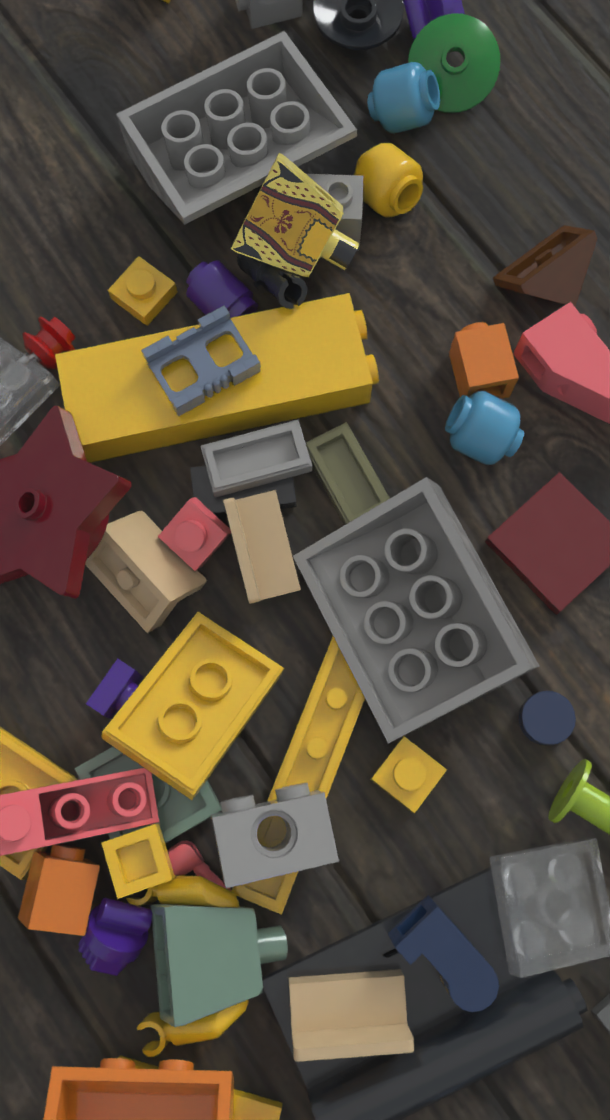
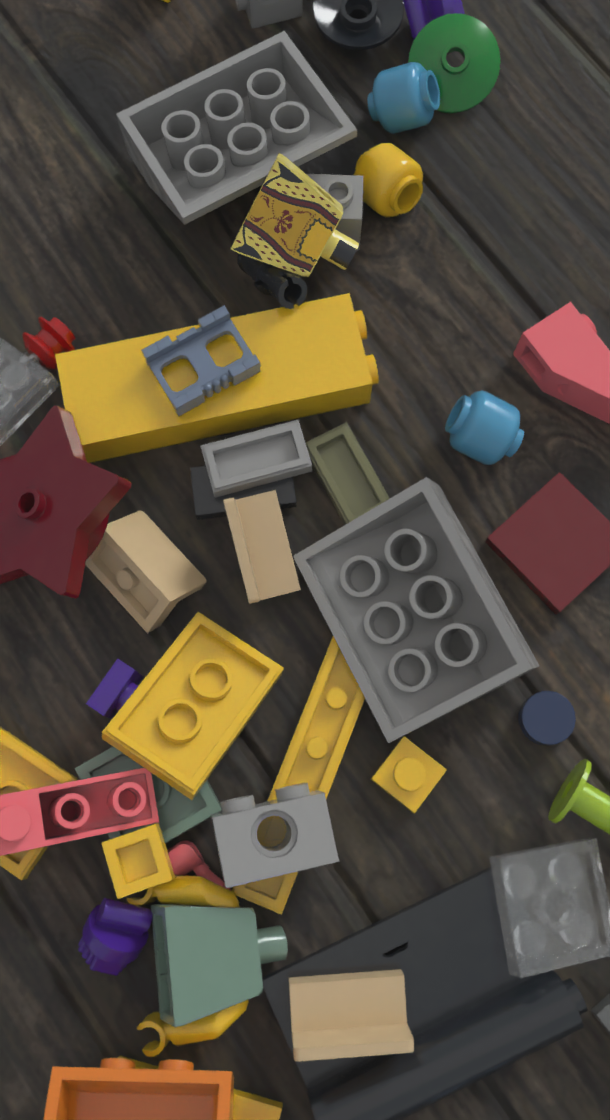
(59, 891): orange brick -> none
(142, 290): yellow plate -> none
(195, 533): coral plate -> none
(216, 286): dark purple brick -> none
(461, 966): dark blue leg -> none
(483, 360): orange brick -> none
(552, 267): reddish brown slope -> none

